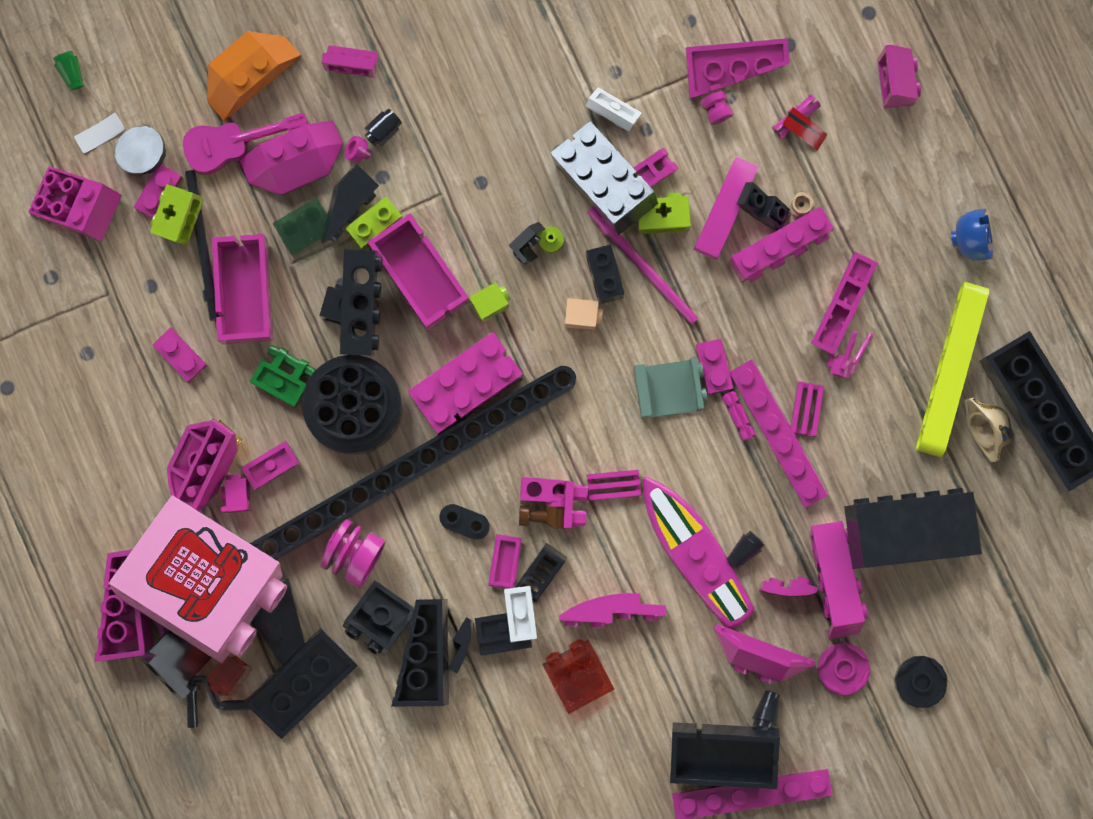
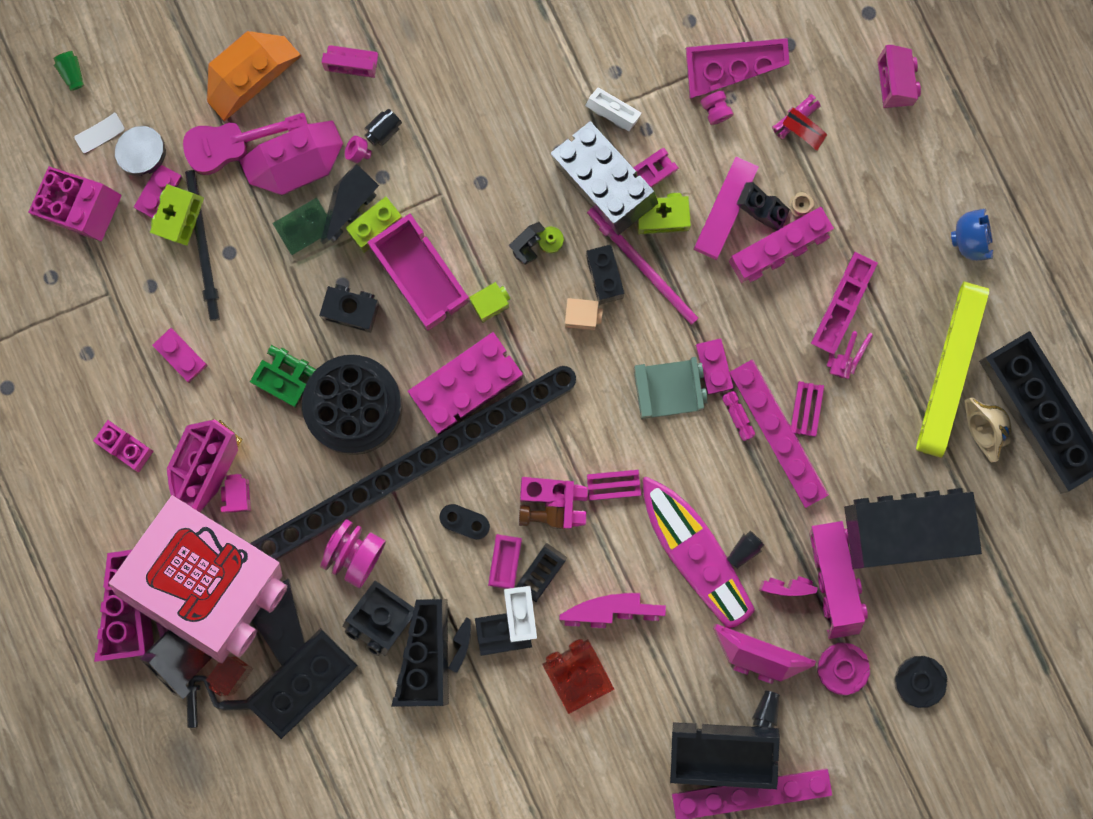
(123, 446): none -> dark pink slope
(242, 289): dark pink piece -> none
(270, 465): dark pink plate -> none
(353, 262): black brick -> none

